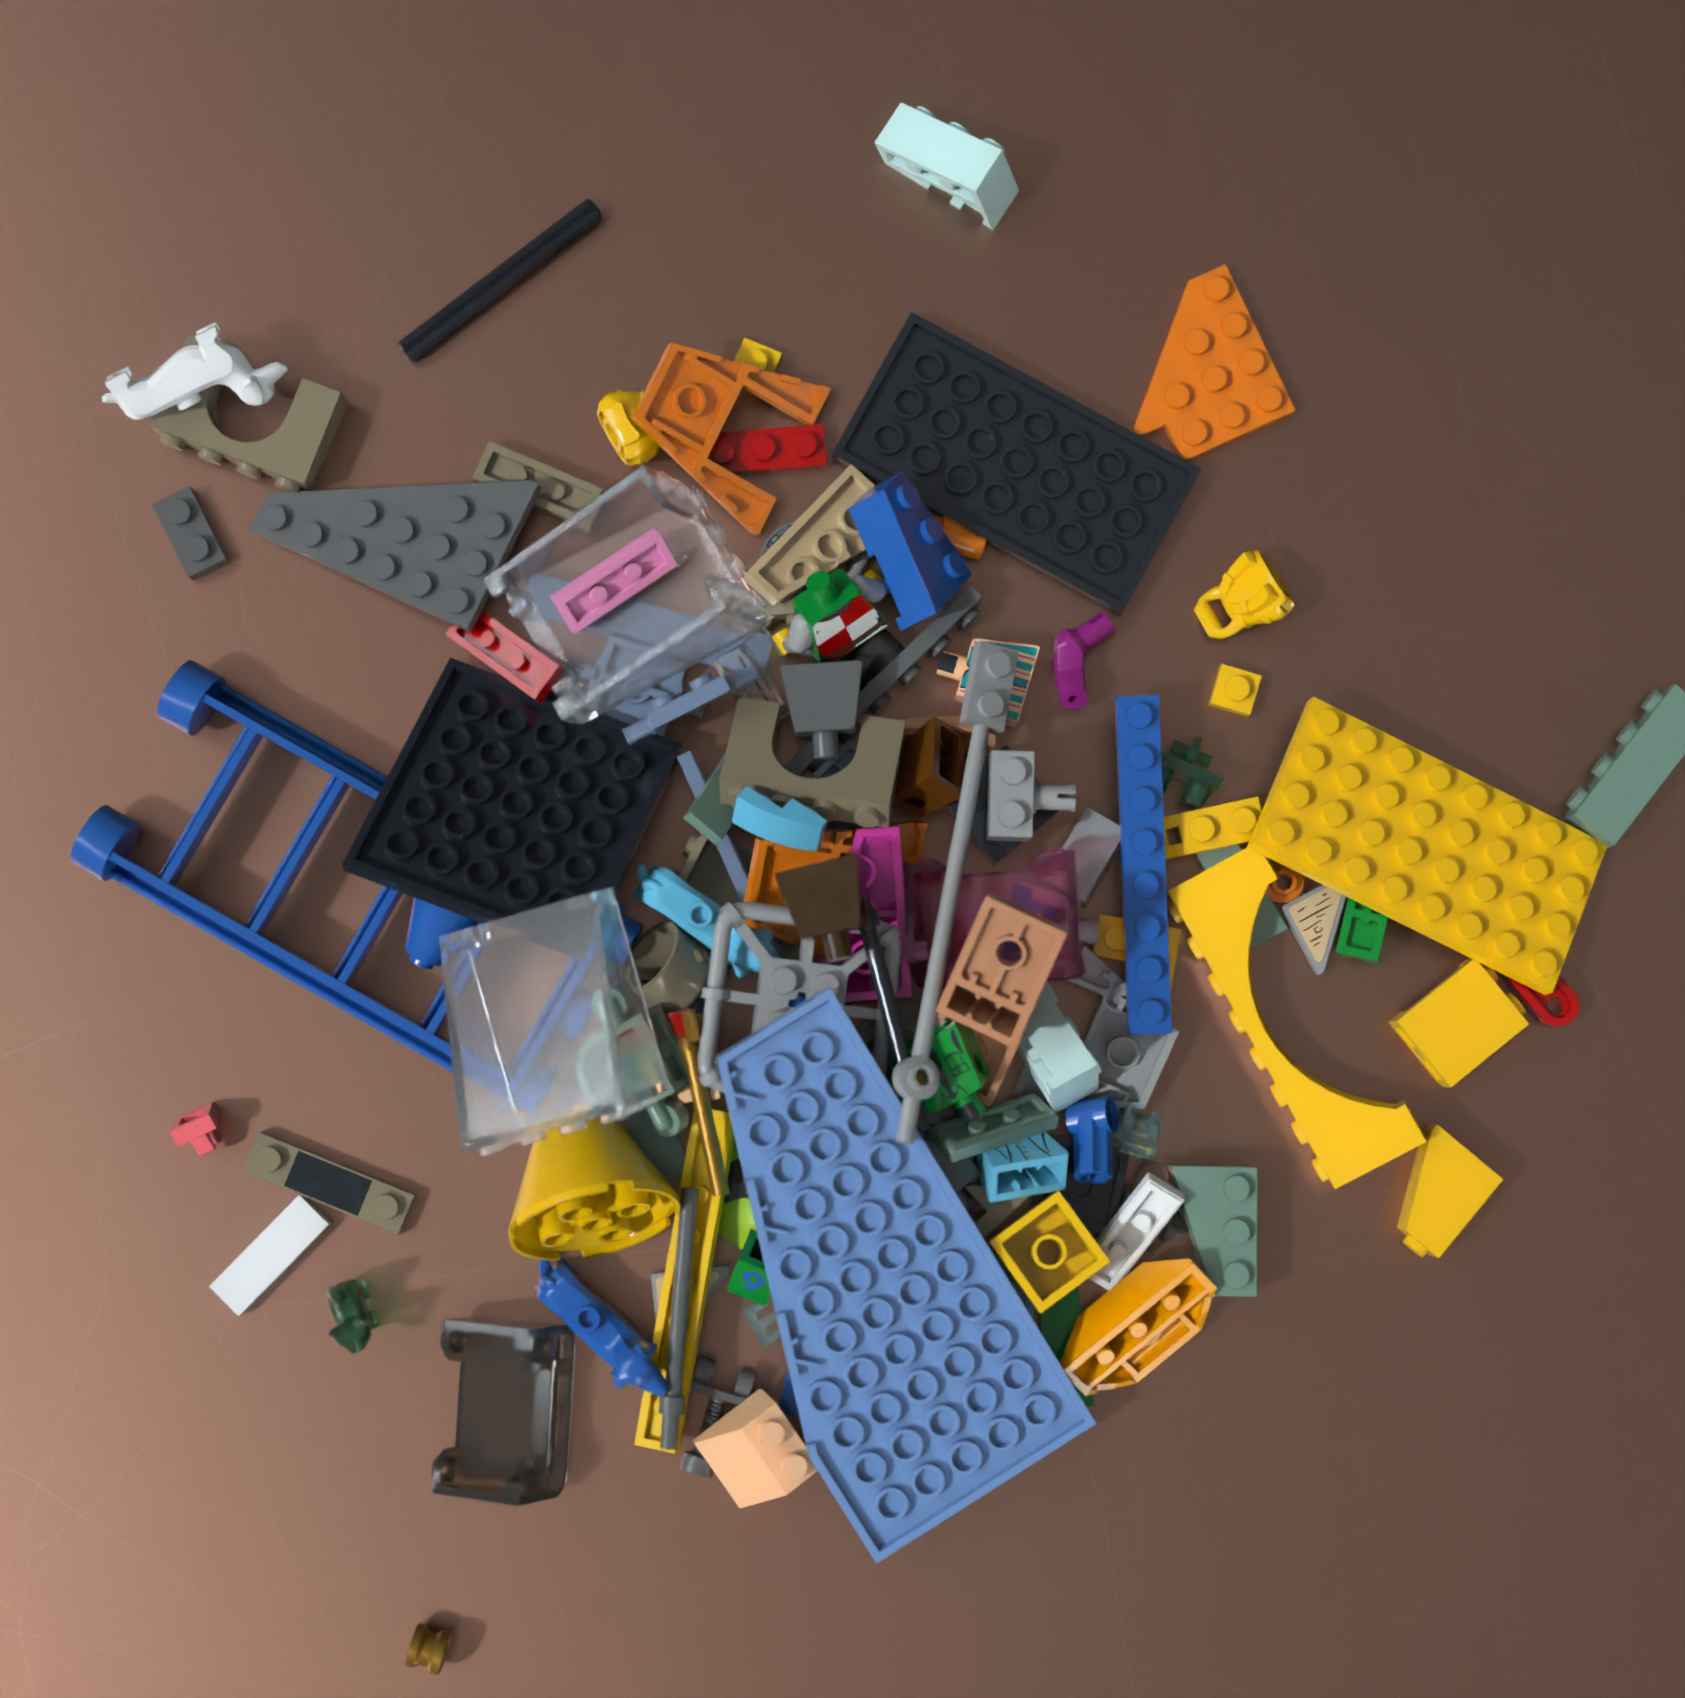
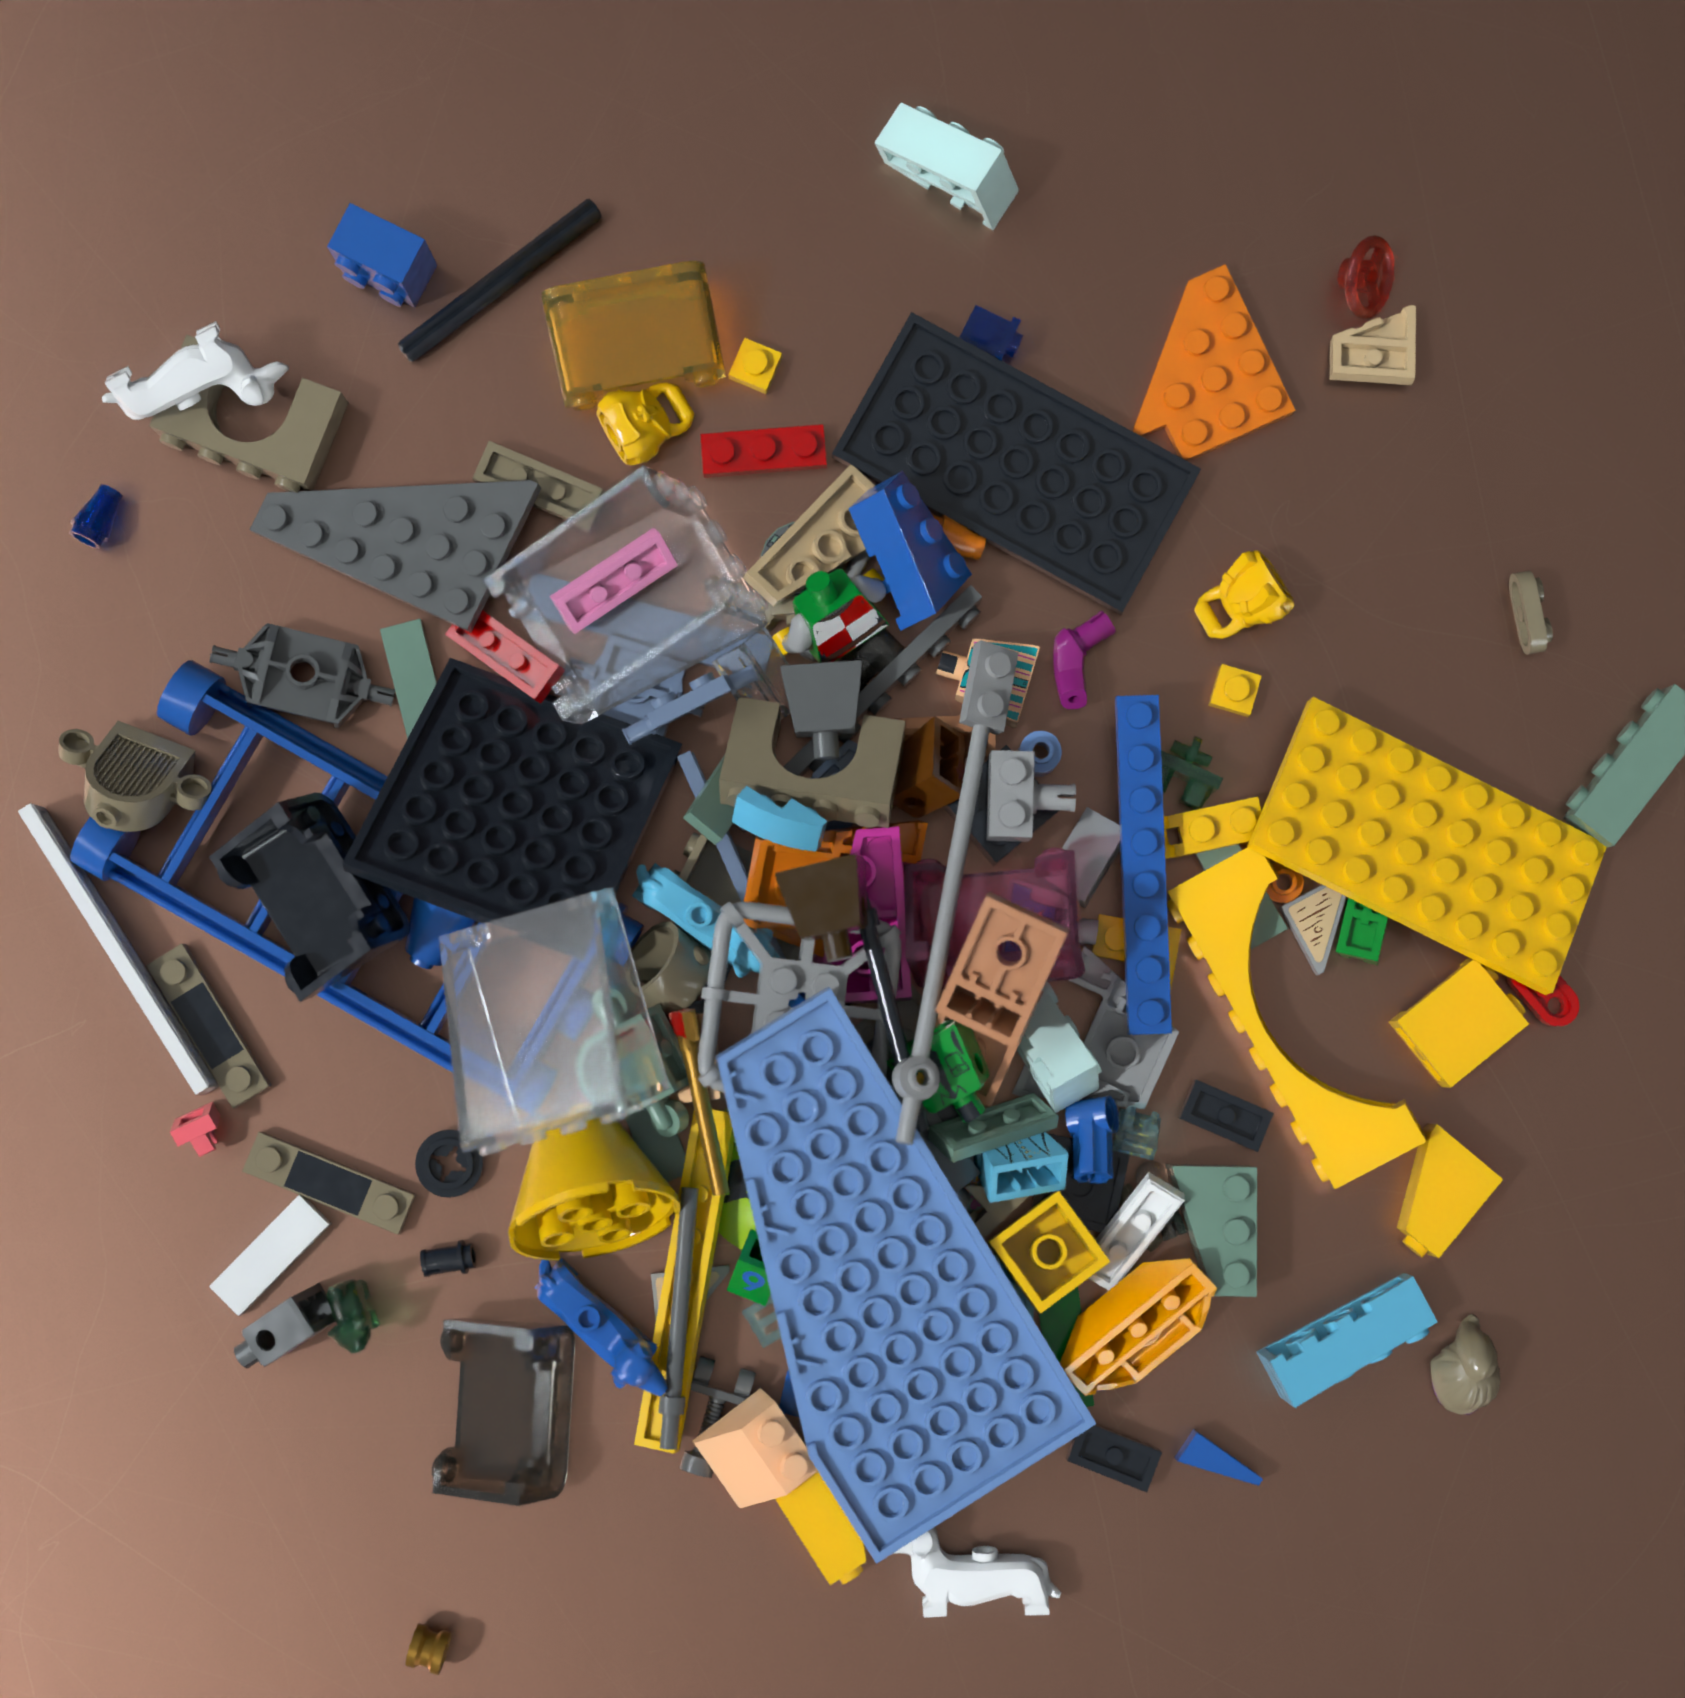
(96, 518): none -> clear blue cone
(119, 949): none -> white tile
(133, 776): none -> dark tan piece
(190, 533): dark grey plate -> none
(209, 1025): none -> dark tan plate
(285, 1327): none -> dark grey torso
(322, 912): none -> black windscreen
(329, 696): none -> dark grey plate
(382, 256): none -> blue brick
(410, 668): none -> sand green tile
(431, 1171): none -> black gear
(448, 1259): none -> black pin
(633, 331): none -> clear yellow windscreen
(689, 406): orange wing -> none
(824, 1530): none -> yellow slope
(976, 1577): none -> white animal
(992, 333): none -> clear blue bracket
(1050, 743): none -> medium blue brick
(1115, 1456): none -> black plate
(1204, 1454): none -> blue piece
(1226, 1115): none -> black plate
(1347, 1339): none -> medium azure wedge
(1362, 276): none -> clear red piece
(1377, 351): none -> tan wing
(1466, 1370): none -> dark tan hair
(1526, 600): none -> dark tan plate

